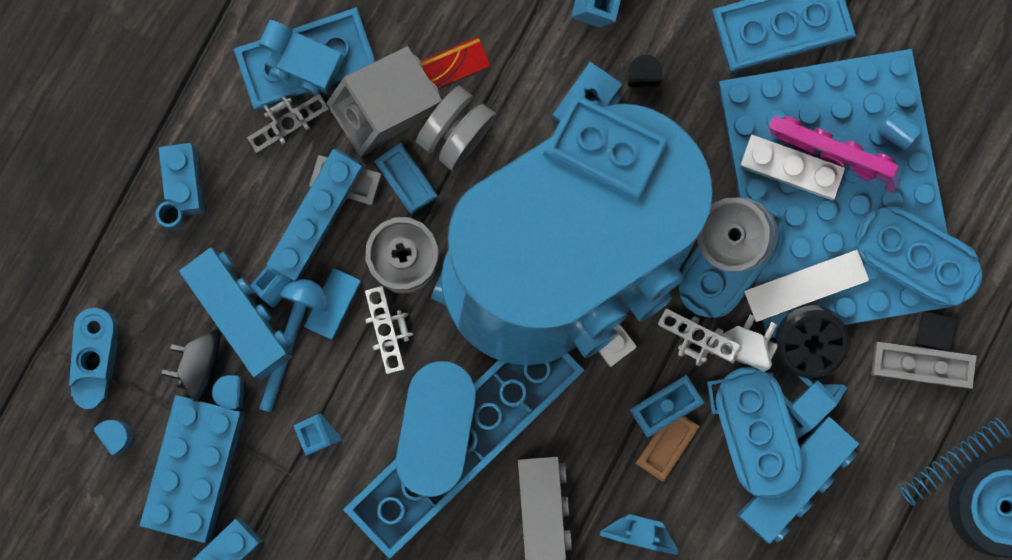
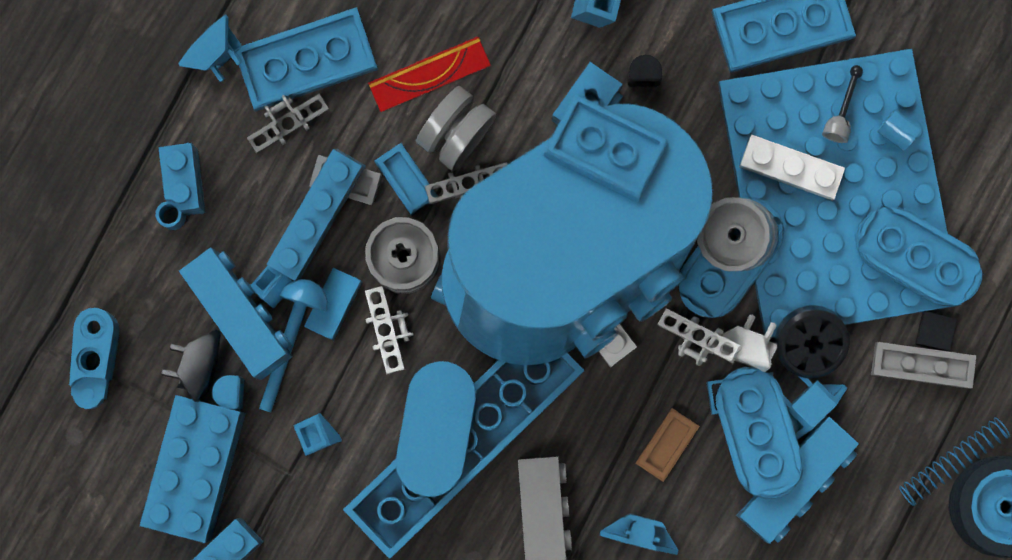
(115, 436): dark azure brick -> none
(213, 49): none -> dark azure piece
(300, 58): dark azure hinge -> none
(383, 100): light grey slope -> none
(477, 176): none -> light grey piece
(666, 406): dark azure slope -> none
(806, 285): white sticker -> none
(838, 128): none -> hinge
(864, 164): dark pink wing -> none

